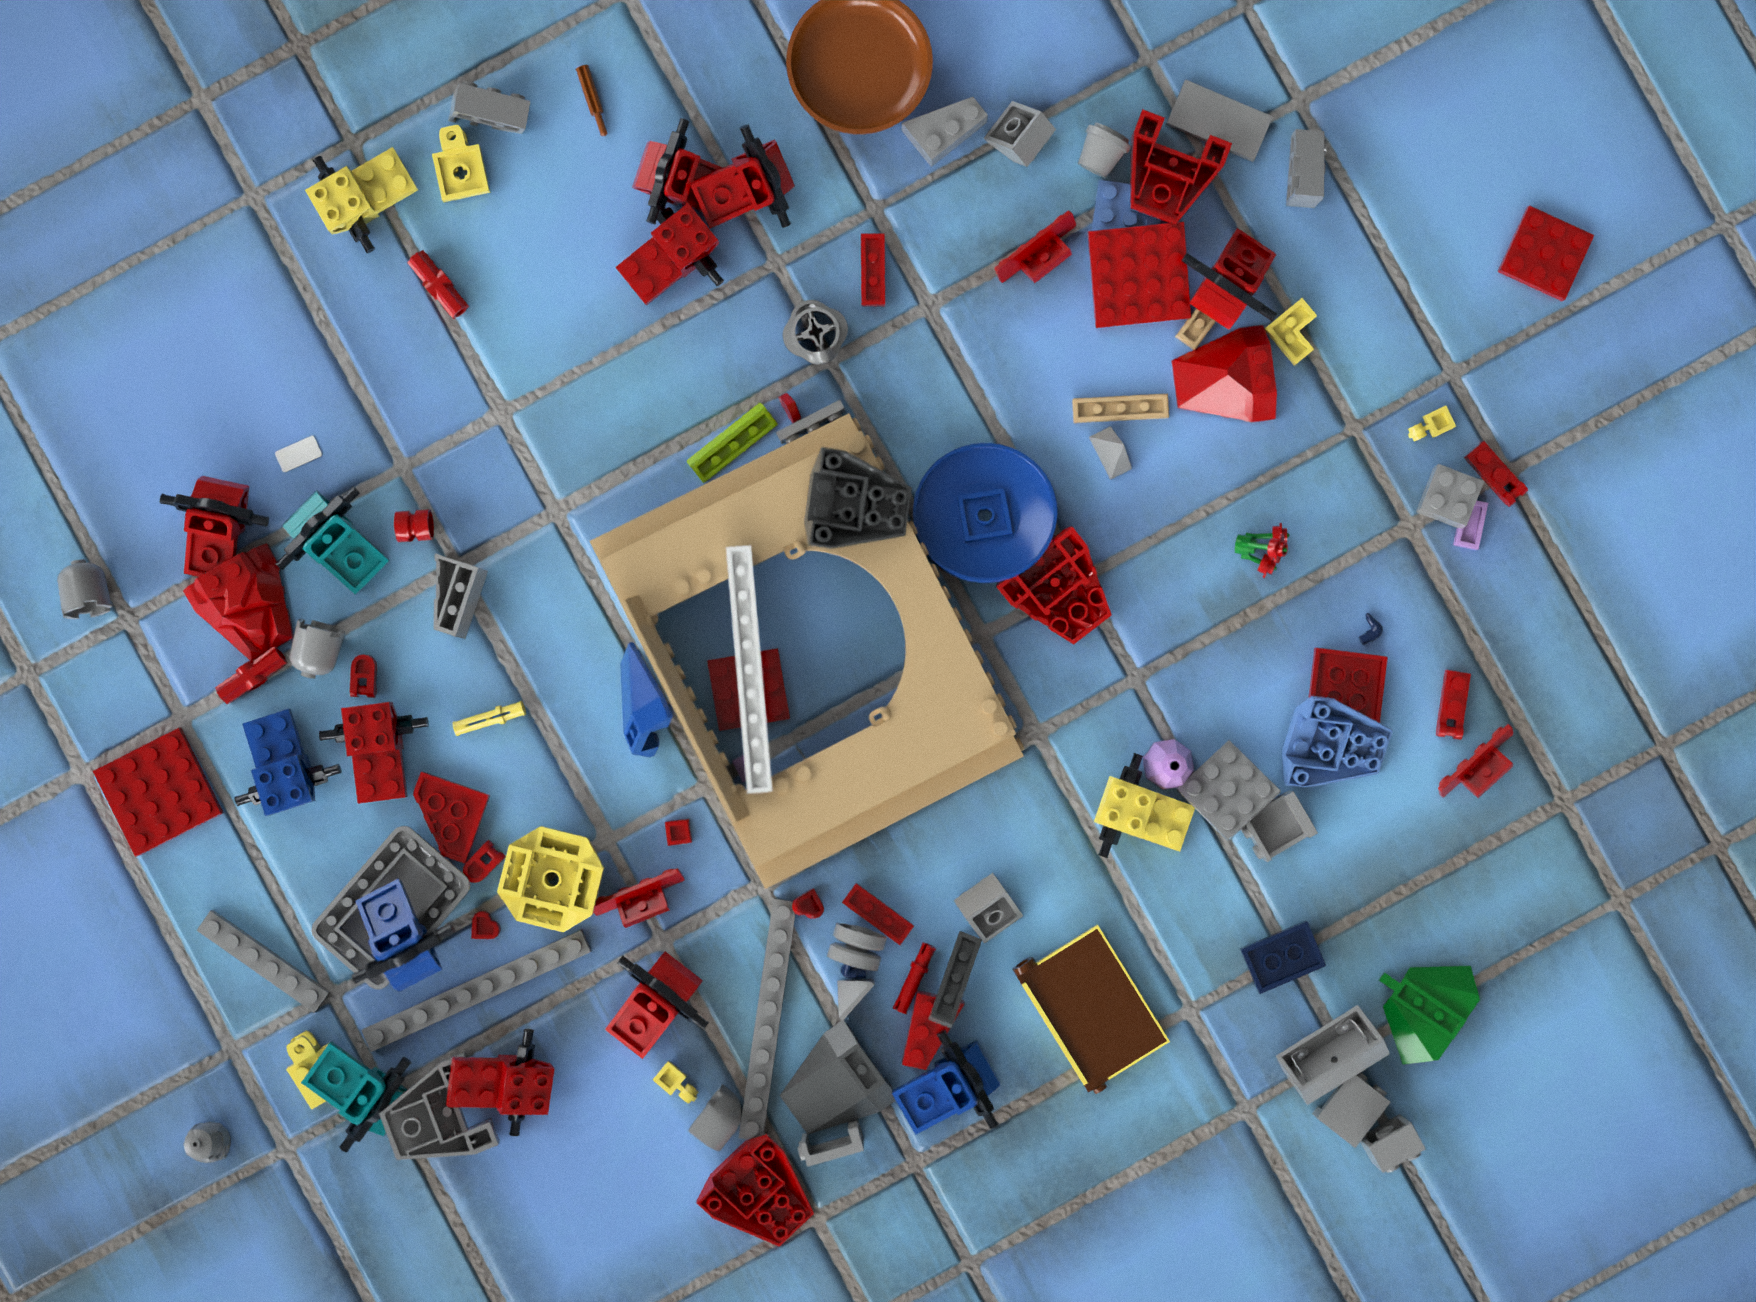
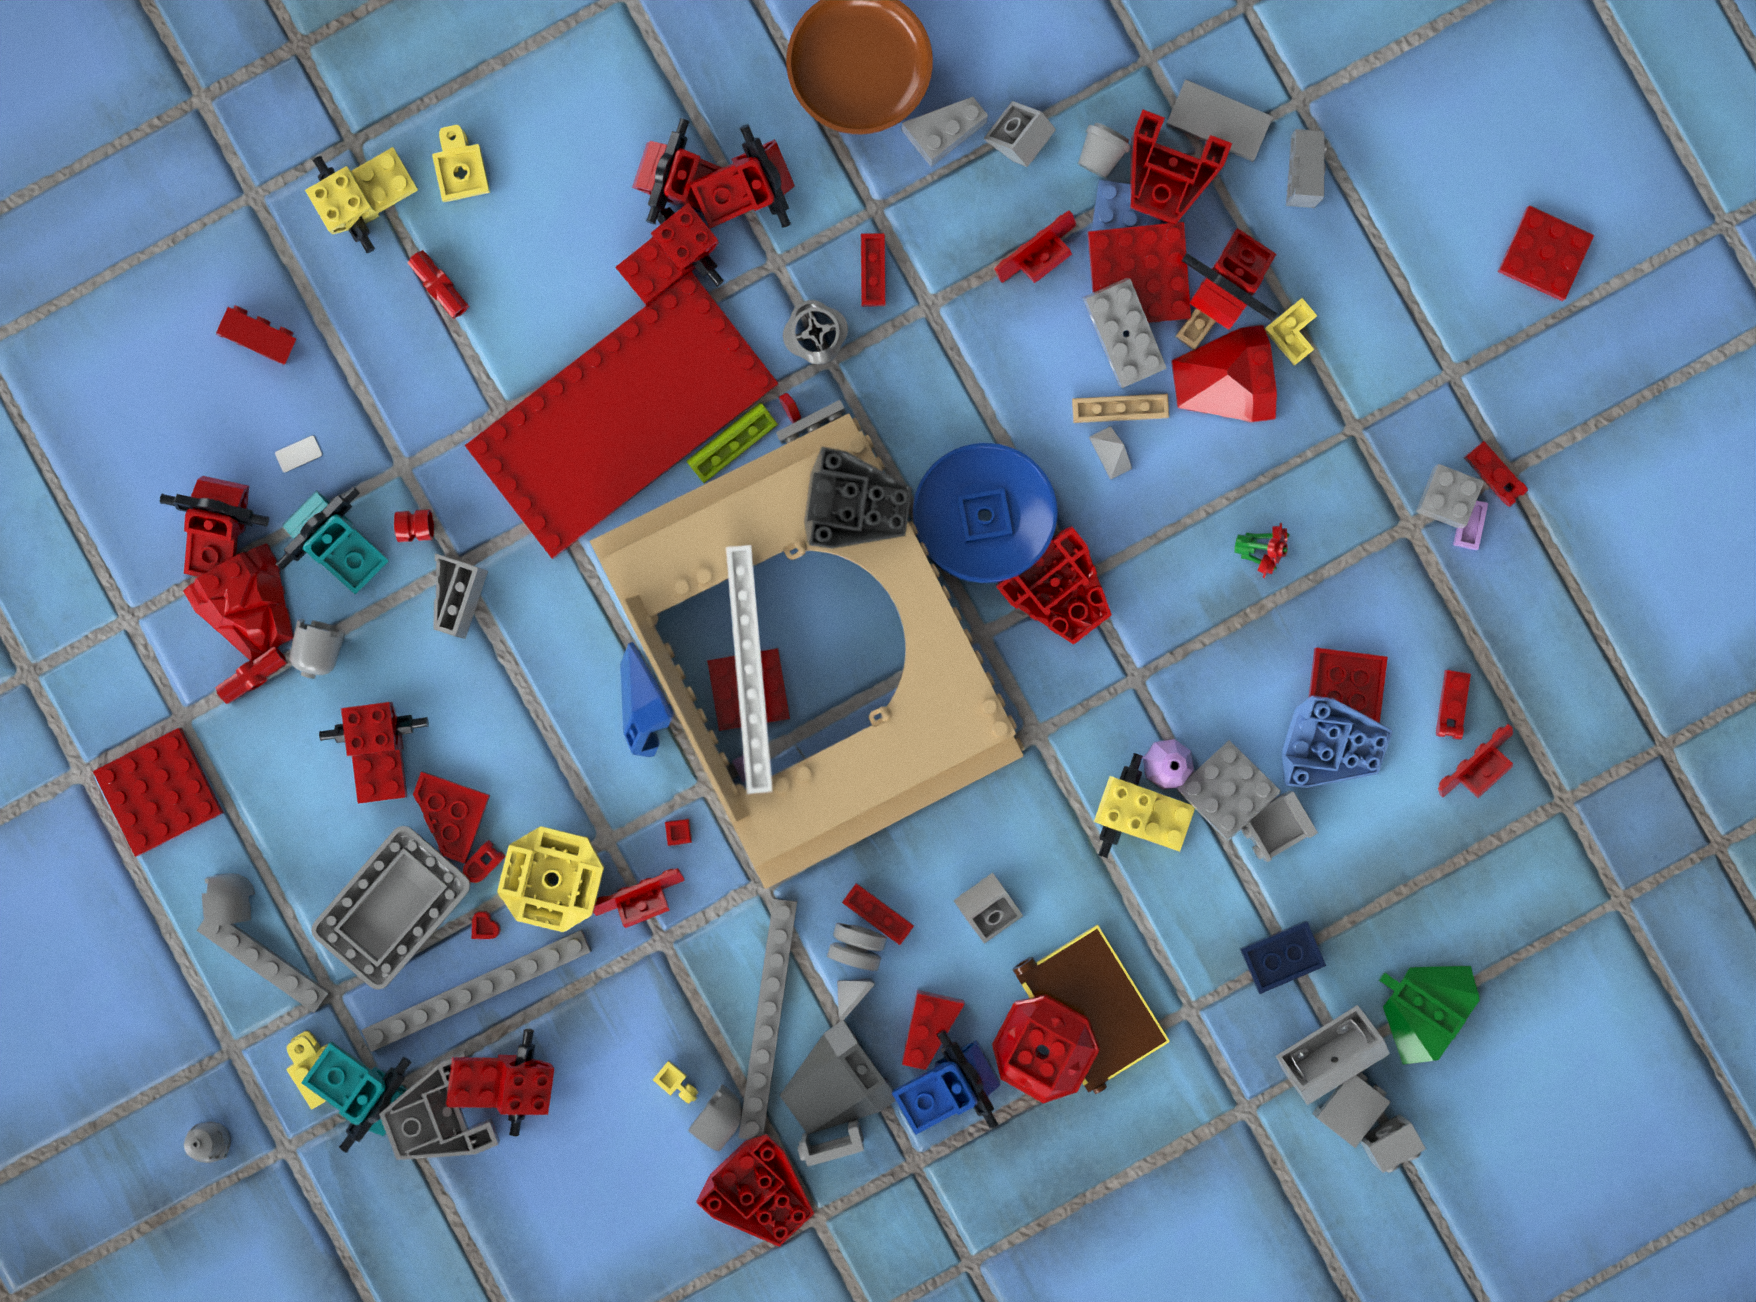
(83, 590): light grey cylinder -> none
(226, 899): none -> light grey brick
(256, 334): none -> red wedge
(282, 769): blue piece -> none
(363, 667): red plate -> none
(397, 939): blue piece -> none
(489, 108): light grey wedge -> none
(516, 710): light yellow pin -> none
(591, 96): dark orange axle -> none
(621, 415): none -> red plate
(655, 1003): red piece -> none
(808, 905): red tile -> none
(852, 972): dark blue animal -> none
(916, 973): red pin -> none
(955, 979): dark grey plate -> none
(1059, 1028): none -> red piece
(1113, 312): none -> light grey piece
(1372, 634): dark blue animal -> none
(1436, 422): light yellow plate -> none

